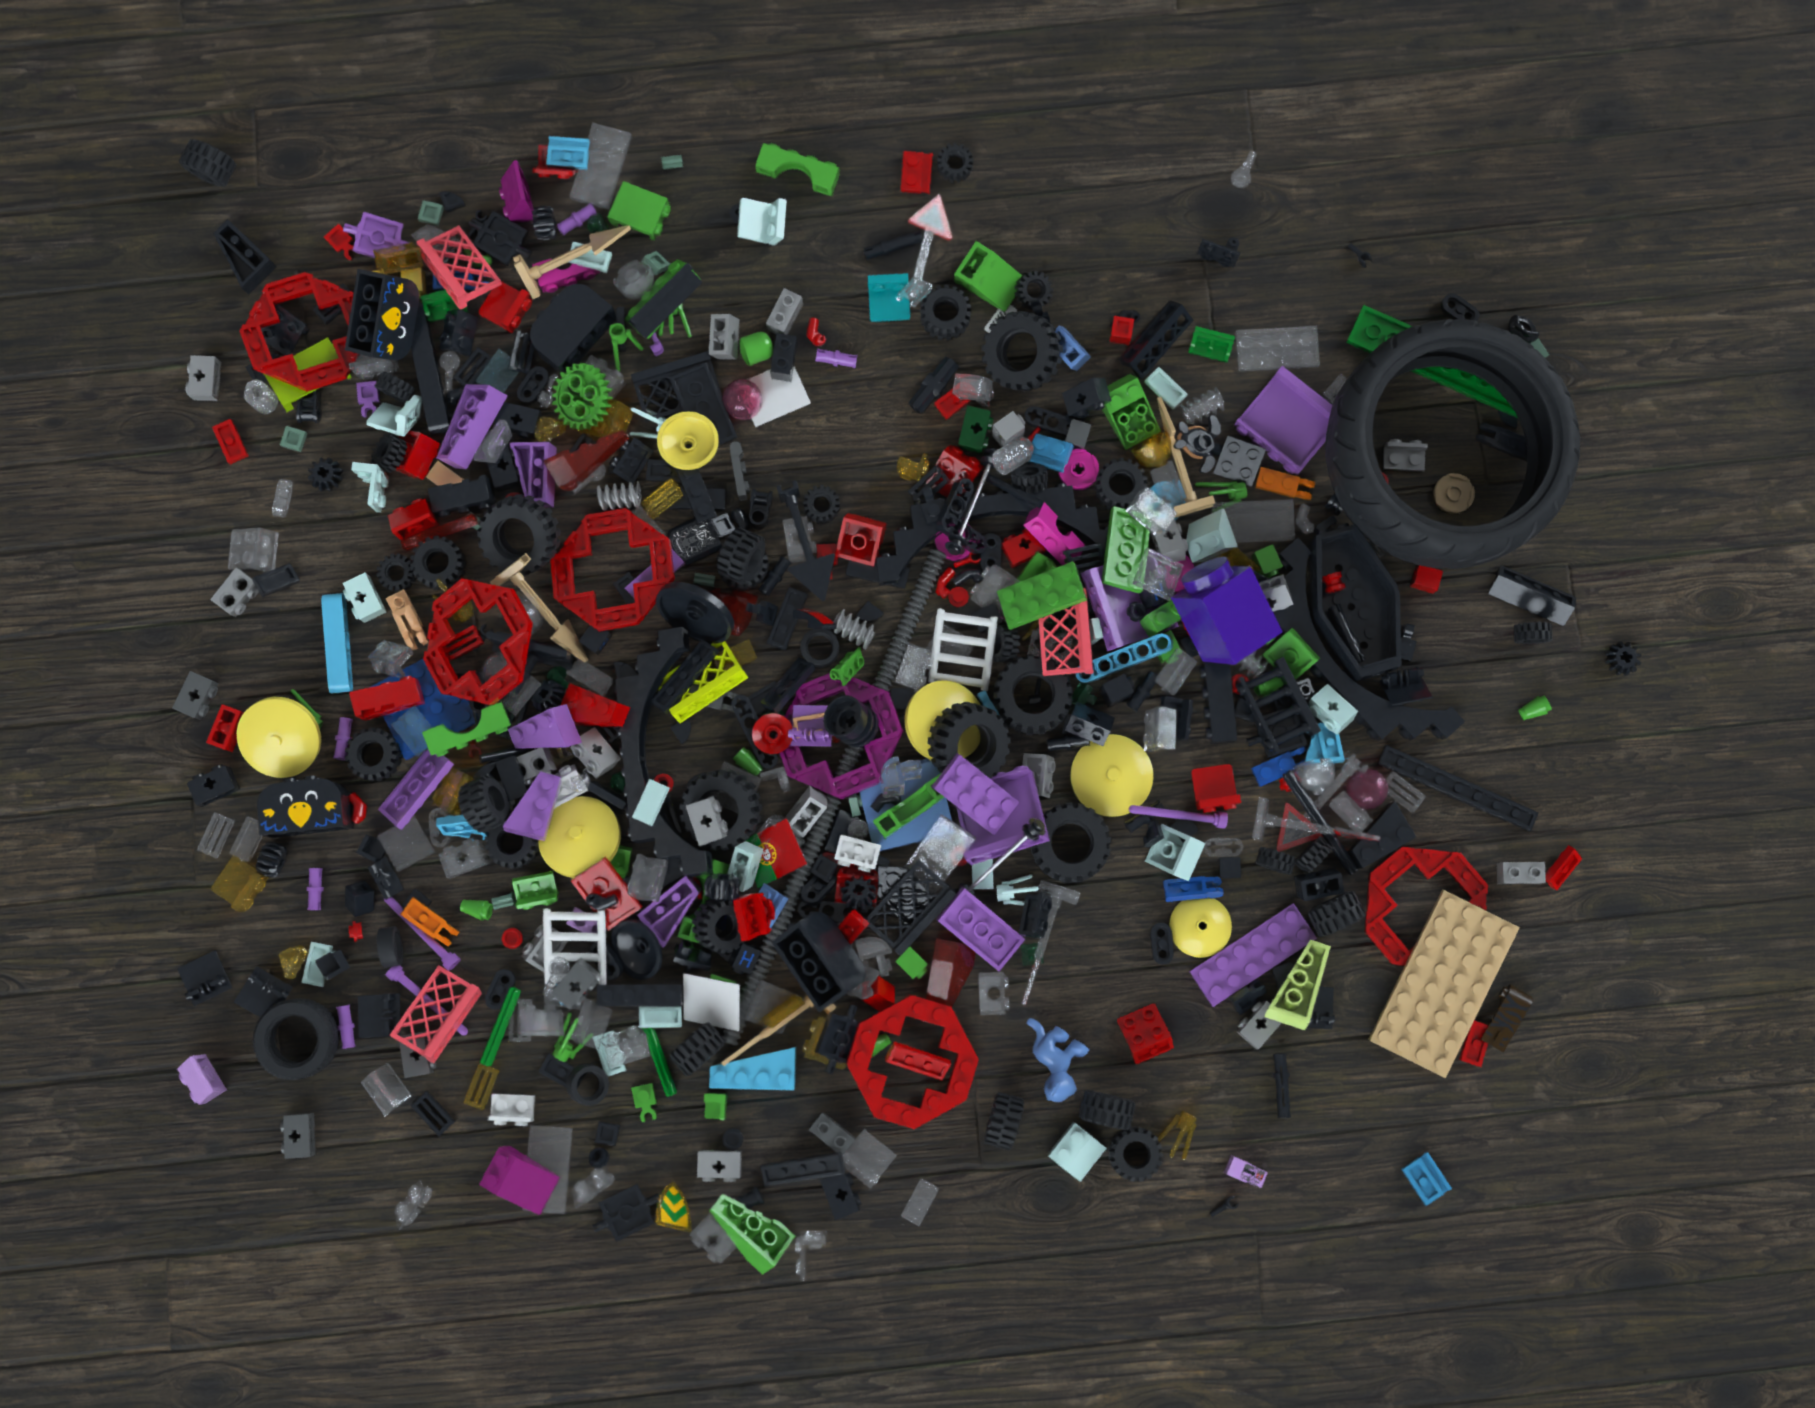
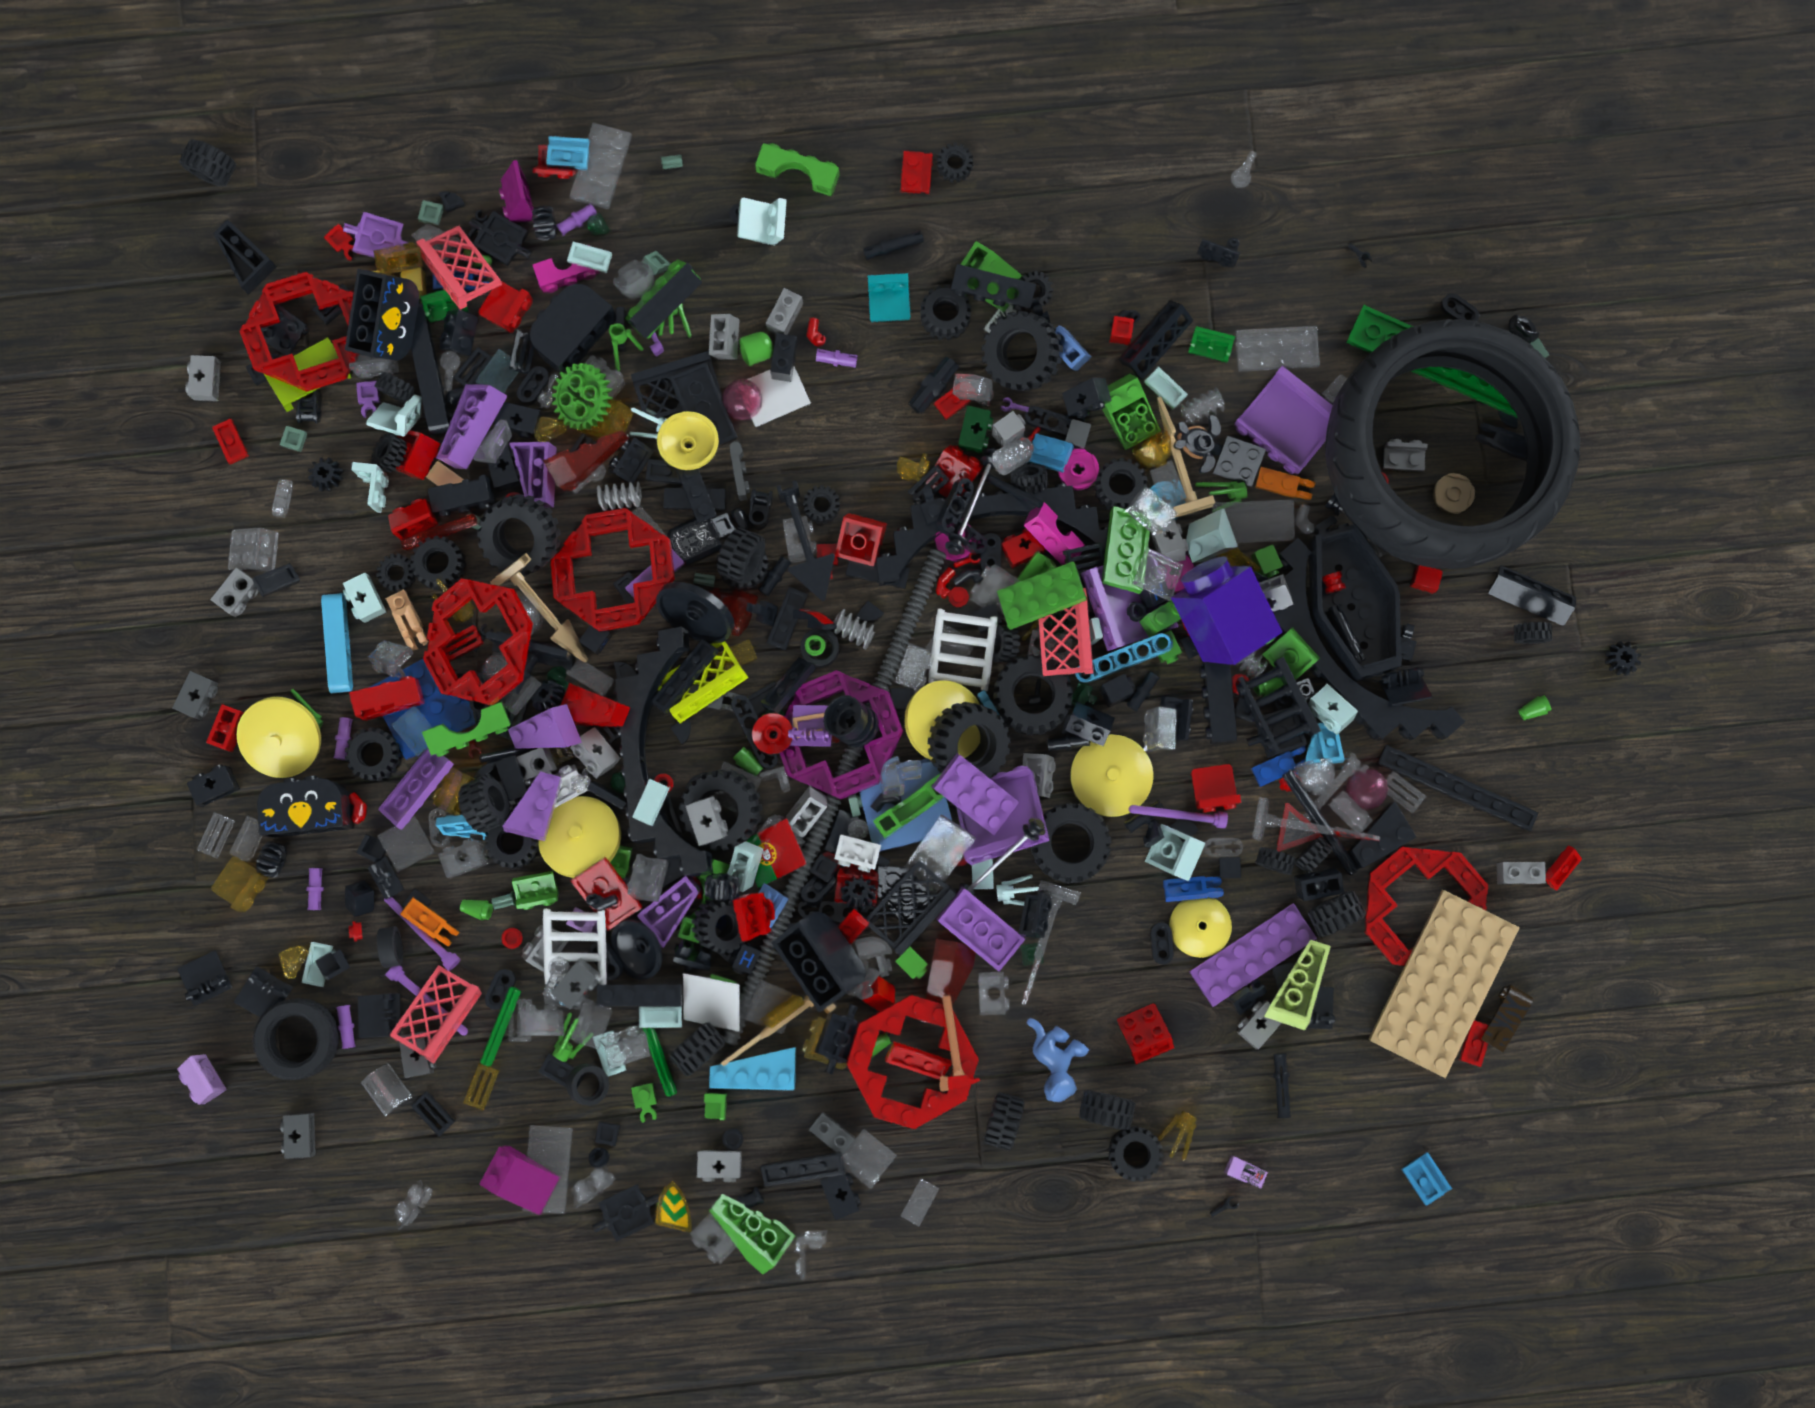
(260, 397): clear piece -> none
(512, 1108): white bracket -> none
(598, 243): tan piece -> none
(639, 210): bright green panel -> none
(661, 495): clear yellow tile -> none
(815, 640): none -> bright green cone
(848, 667): bright green hinge -> none
(934, 221): clear piece -> none
(958, 1077): none -> nougat piece
(1013, 406): none -> medium lavender hand
(1024, 289): none -> black brick
(1076, 1151): light aqua slope -> none
(1175, 671): clear panel -> none

